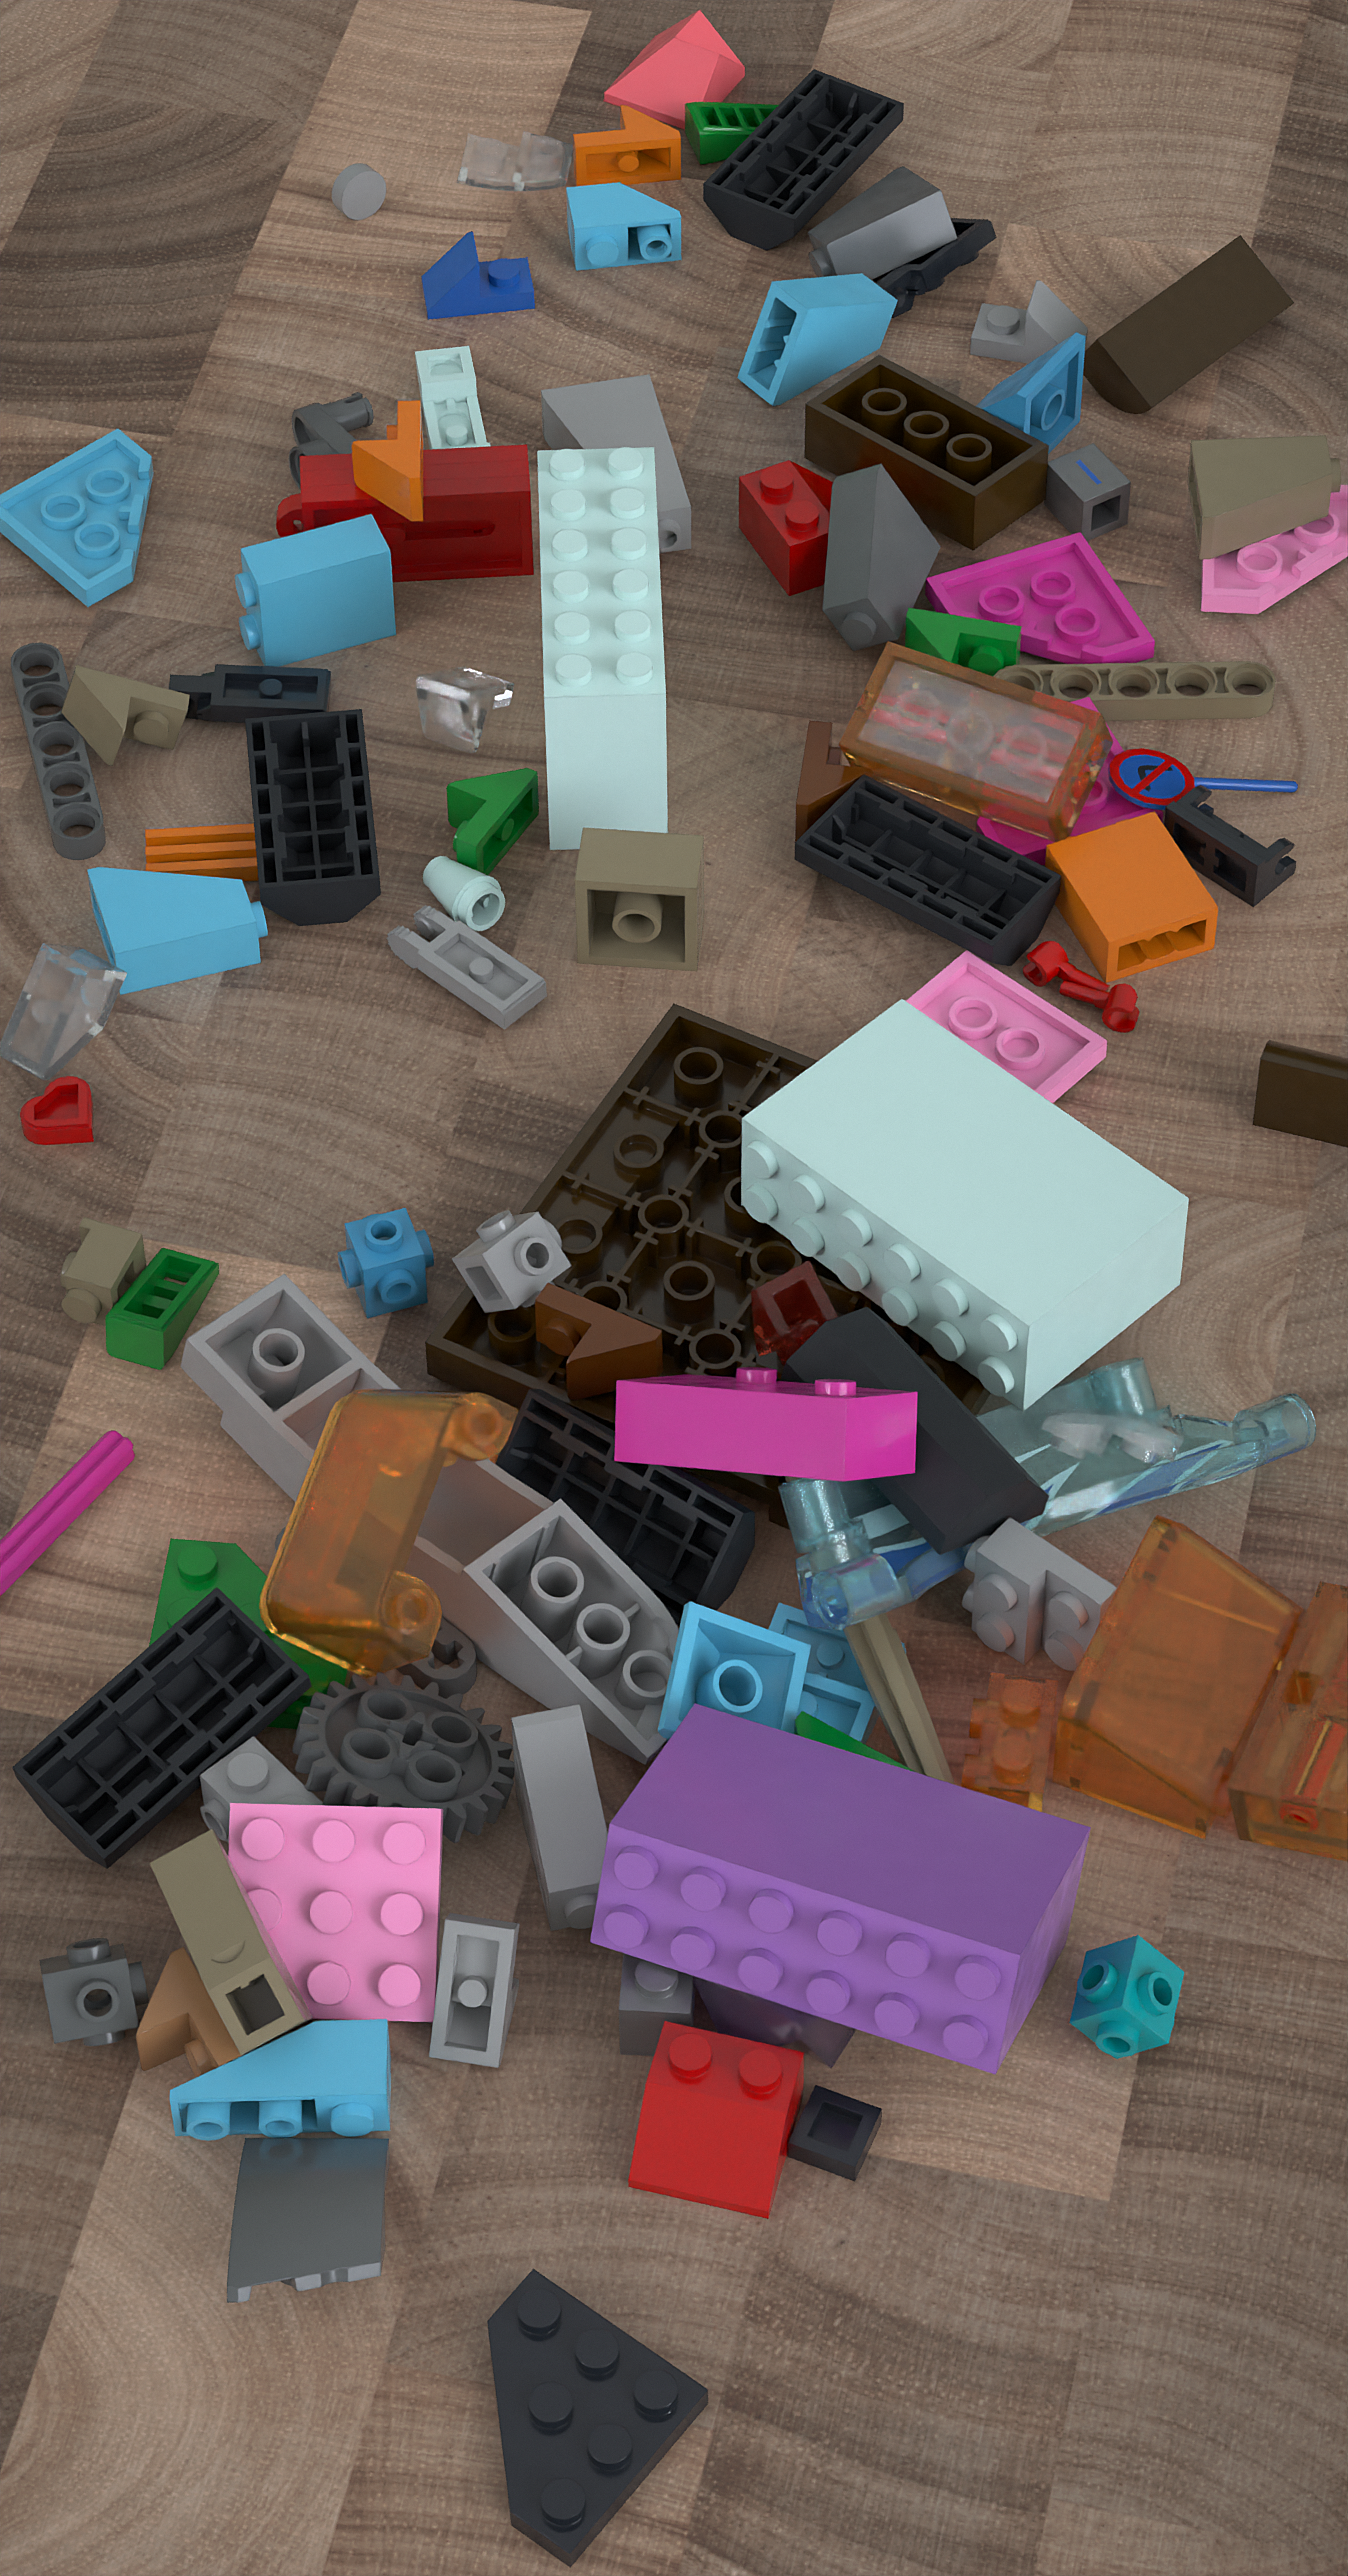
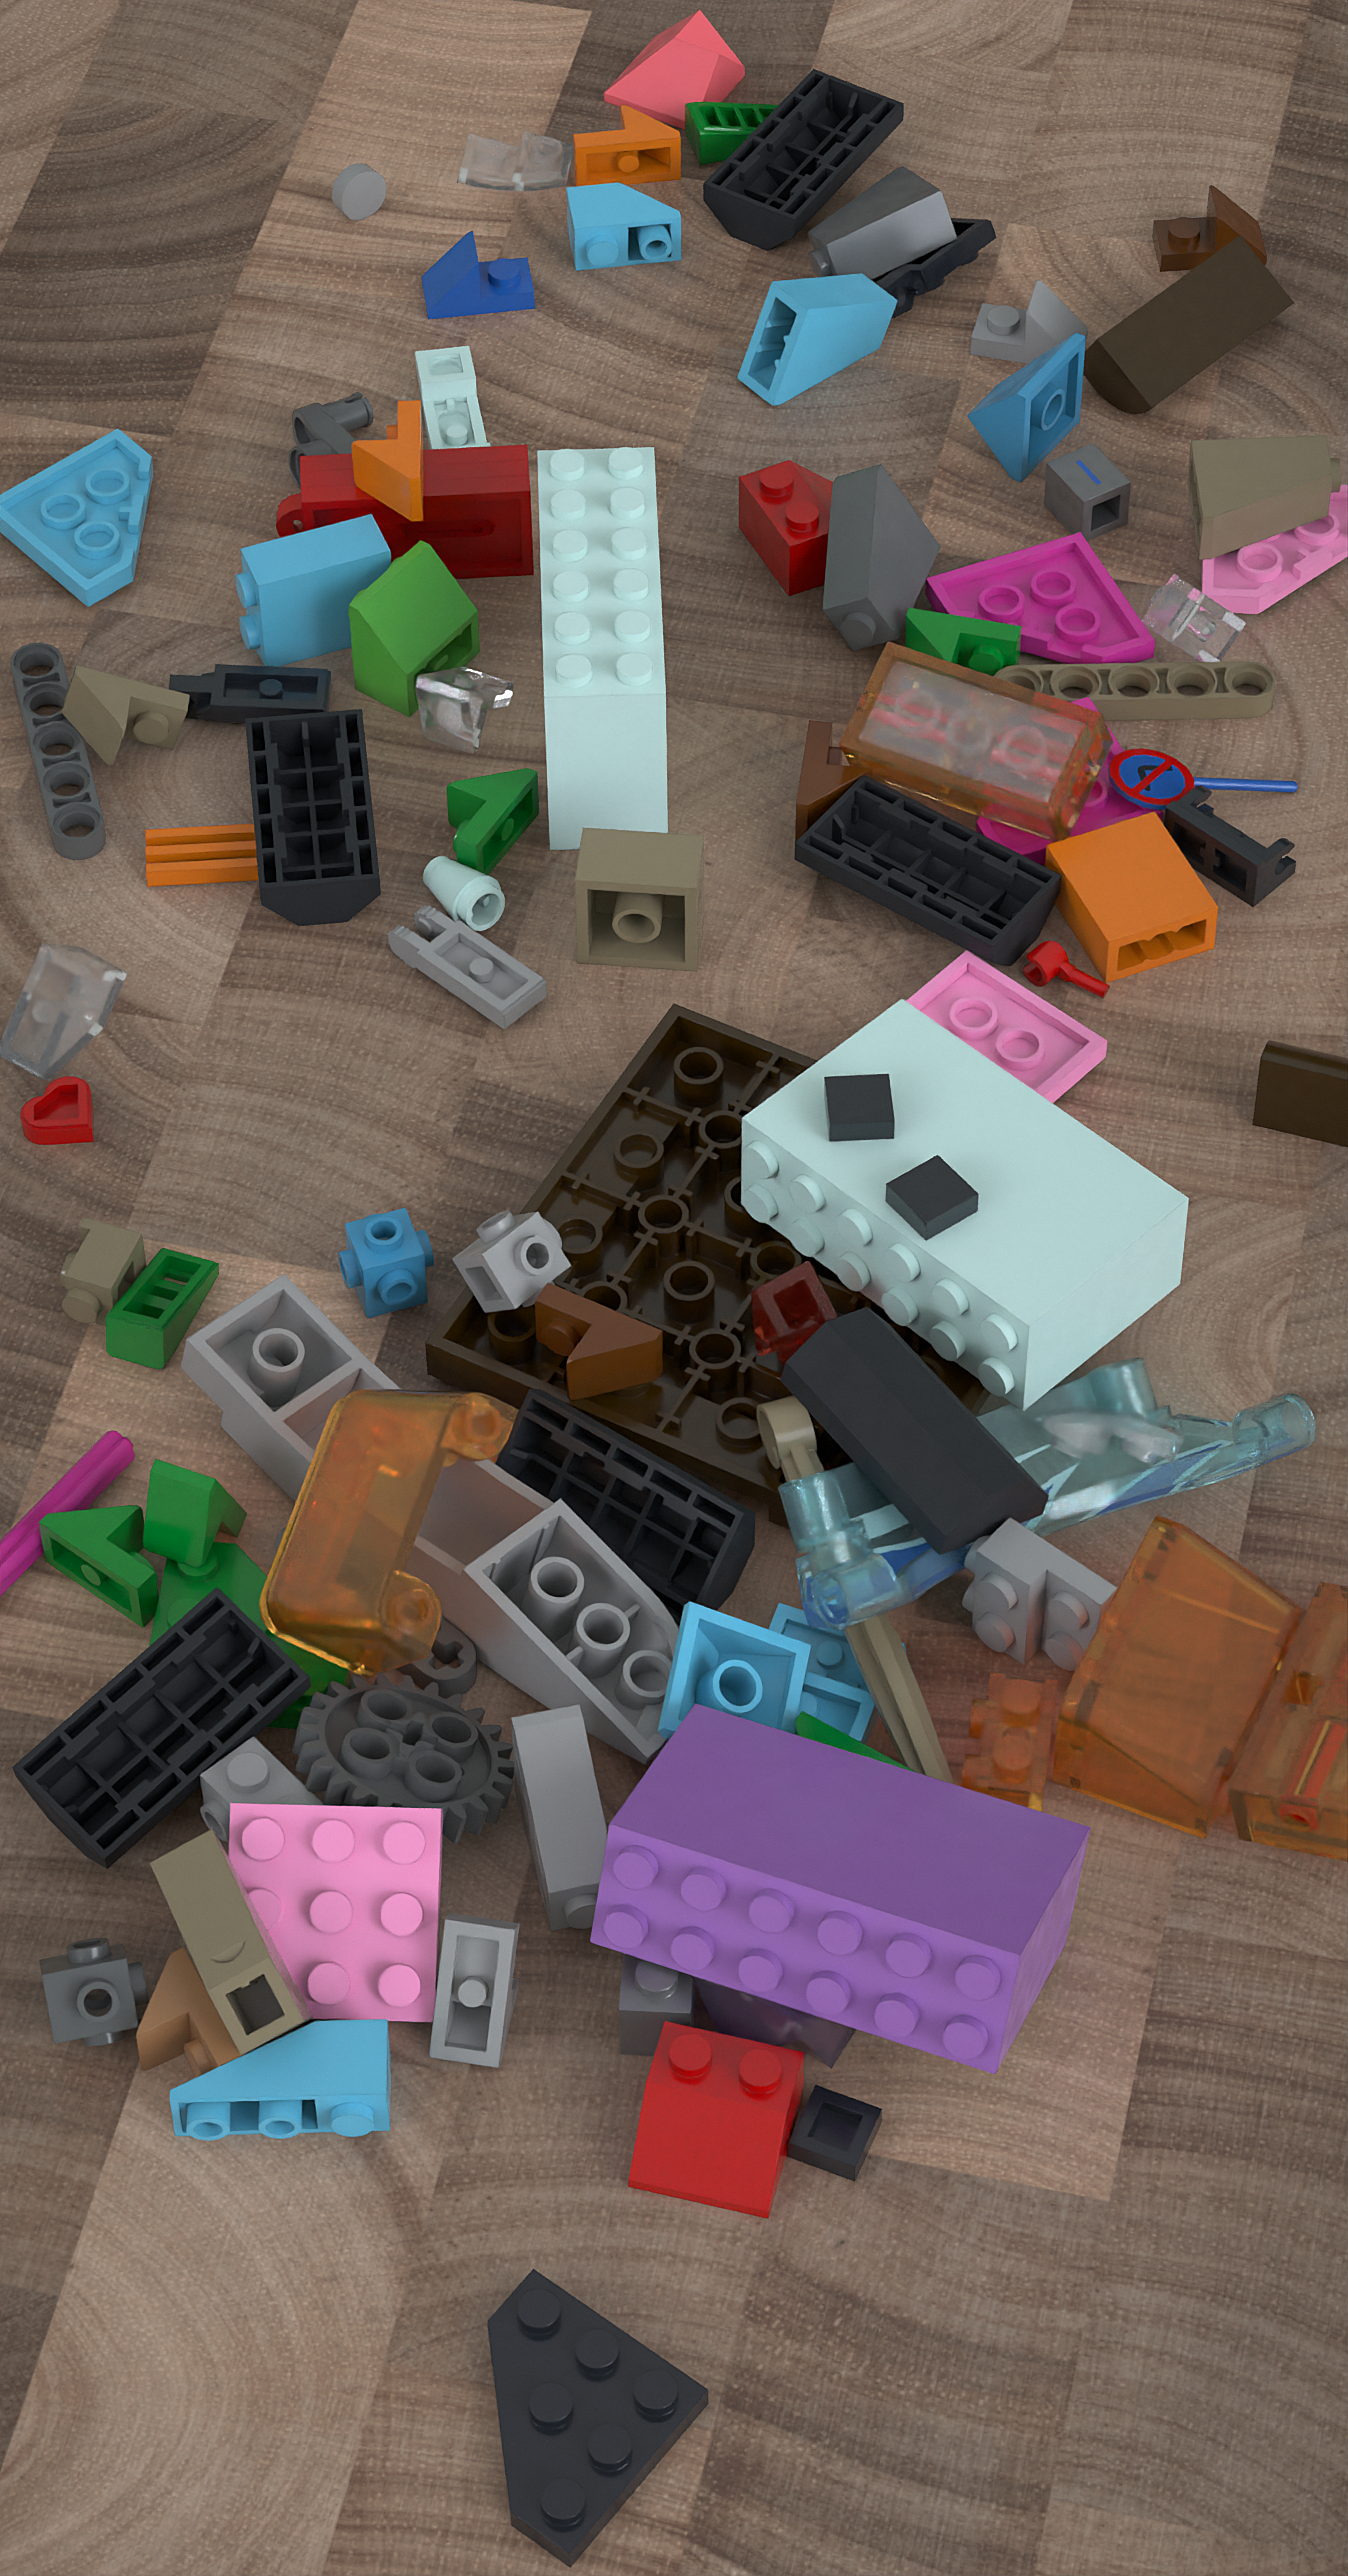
(103, 1556): none -> green slope
(174, 925): medium azure slope -> none
(187, 1513): none -> green slope
(307, 2213): dark grey slope -> none
(410, 626): none -> bright green slope
(618, 416): light grey slope -> none
(766, 1425): dark pink brick -> none
(859, 1107): none -> black tile
(931, 1197): none -> black tile
(947, 457): dark brown brick -> none
(1118, 1004): red hand -> none
(1127, 1997): teal brick -> none
(1190, 241): none -> reddish brown slope
(1192, 620): none -> clear slope

